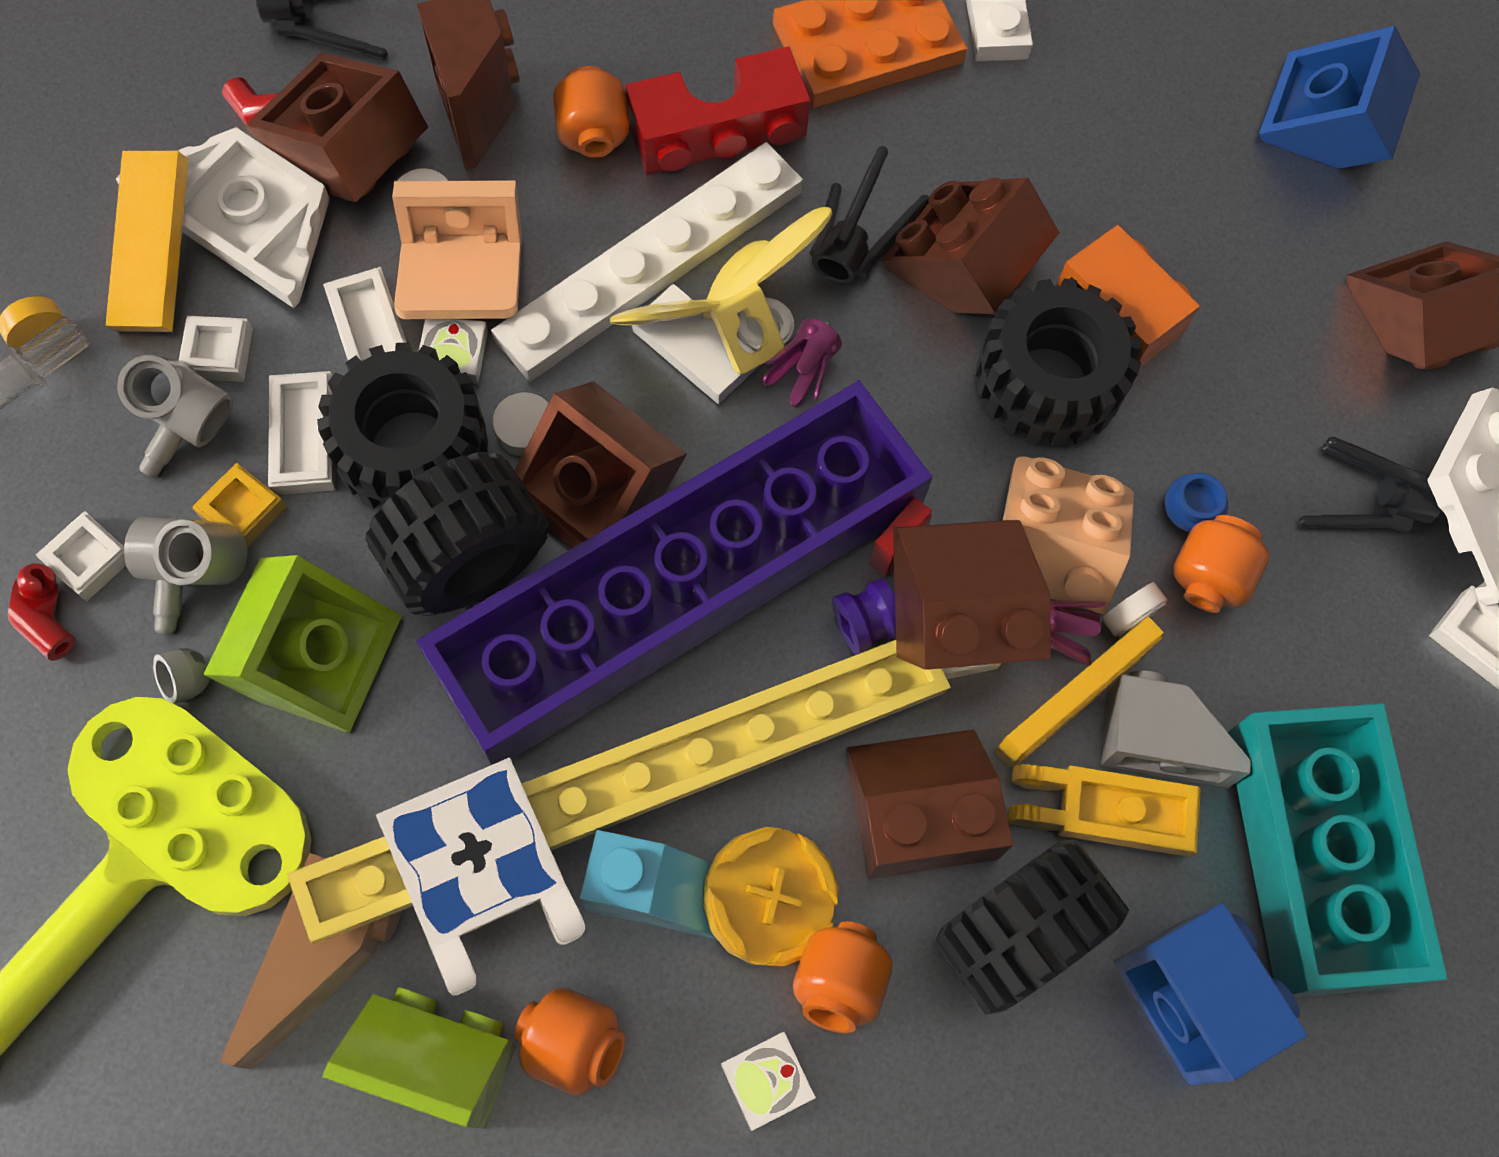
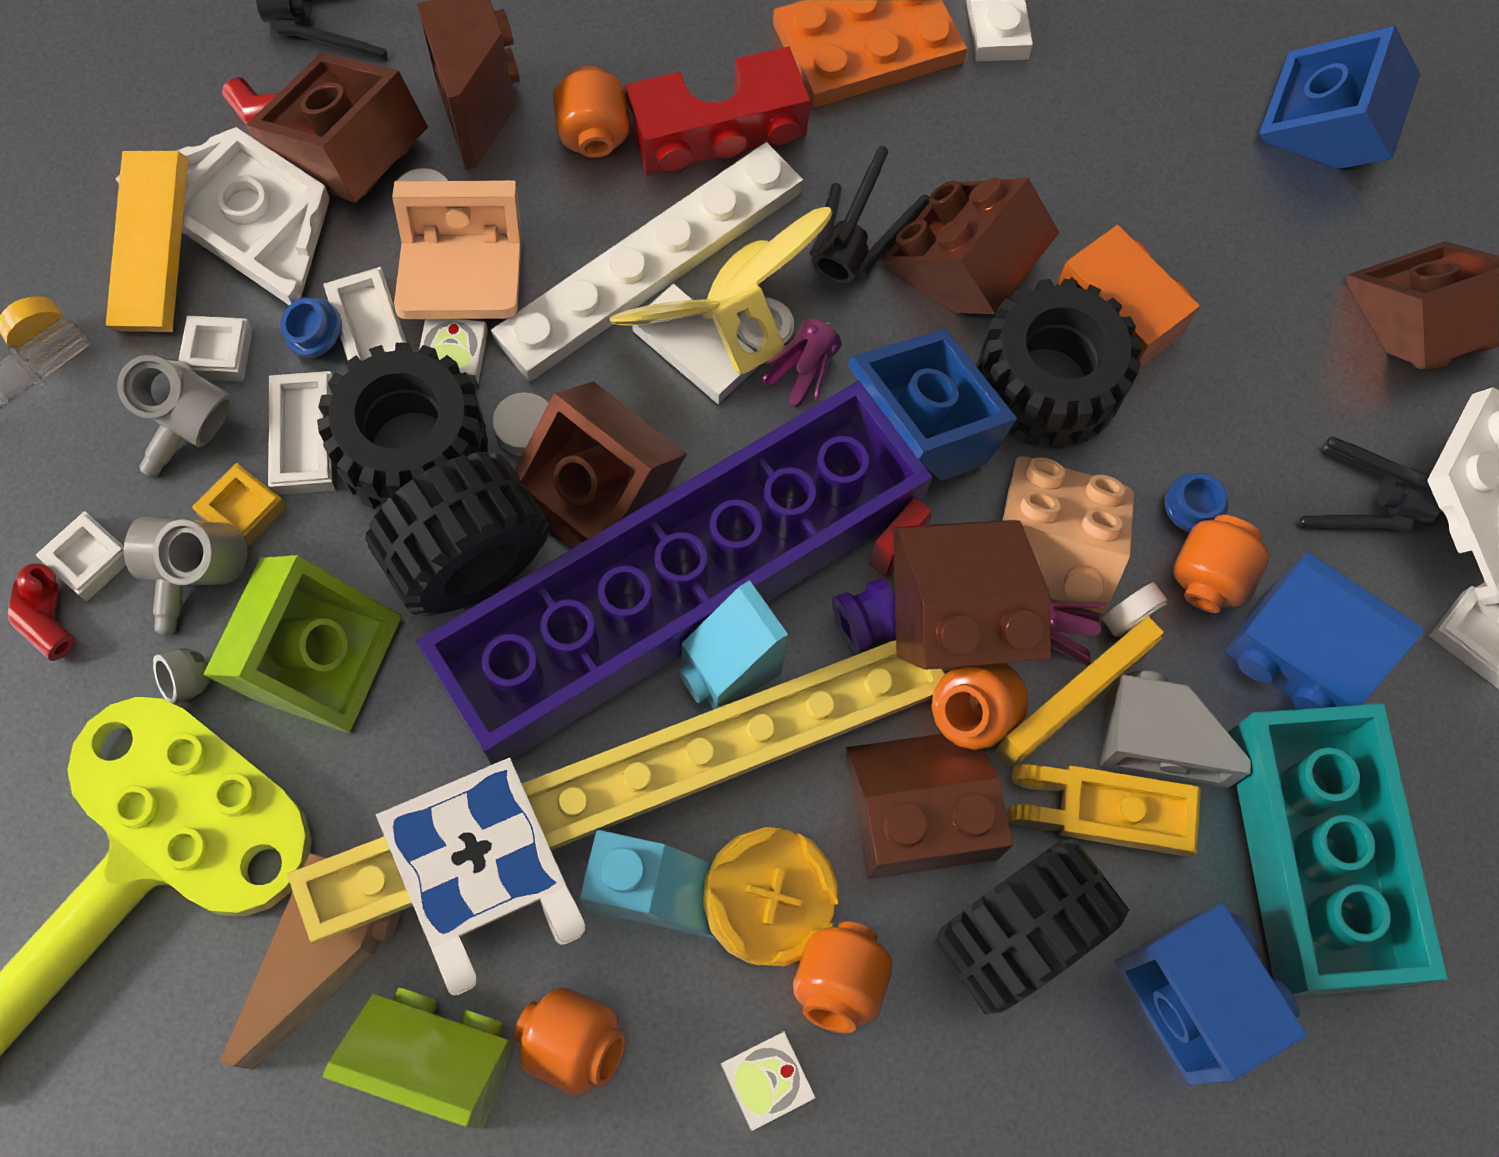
(311, 326): none -> blue plate
(733, 650): none -> medium azure slope
(936, 401): none -> blue slope
(979, 704): none -> orange head
(1321, 637): none -> blue slope

